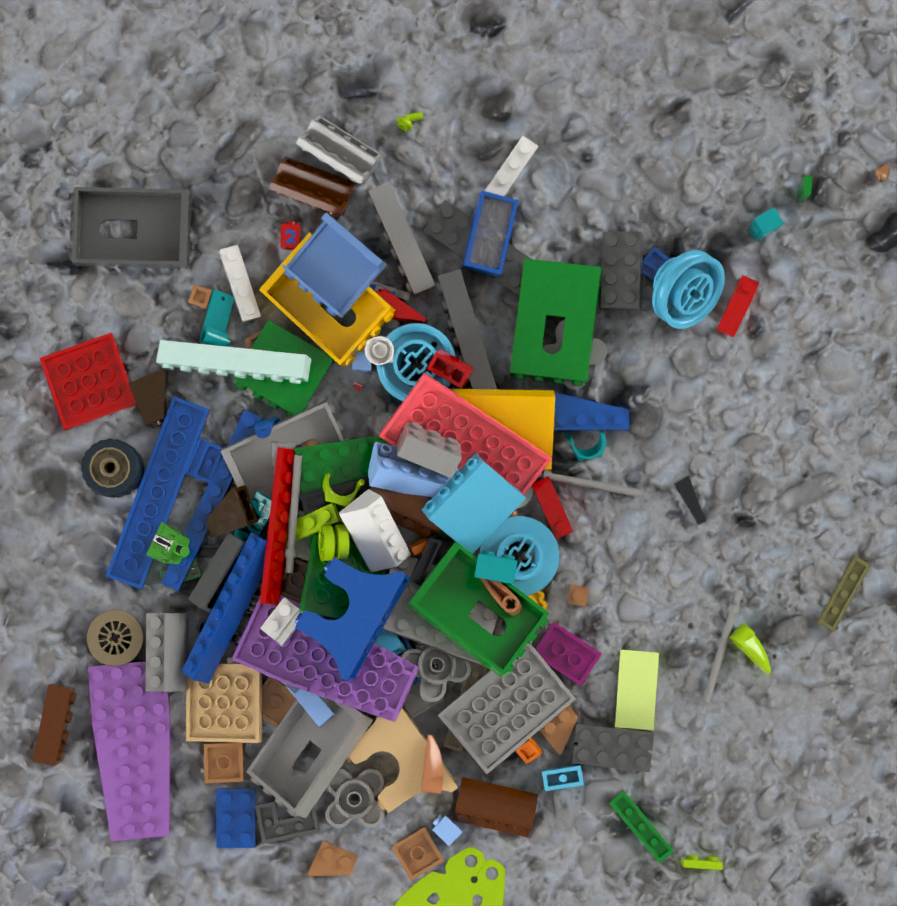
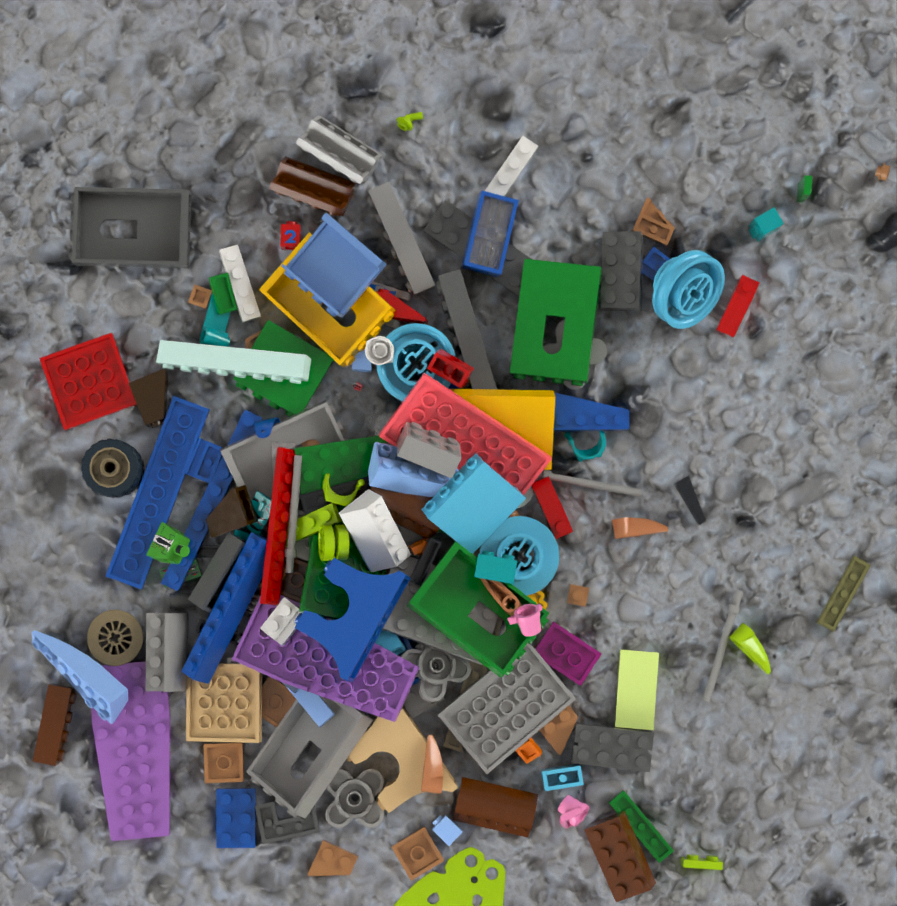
(85, 675): none -> light blue wedge
(223, 293): none -> green tile
(528, 619): none -> bright pink piece
(572, 812): none -> bright pink piece
(620, 856): none -> reddish brown brick
(634, 527): none -> nougat piece
(653, 224): none -> medium nougat wing

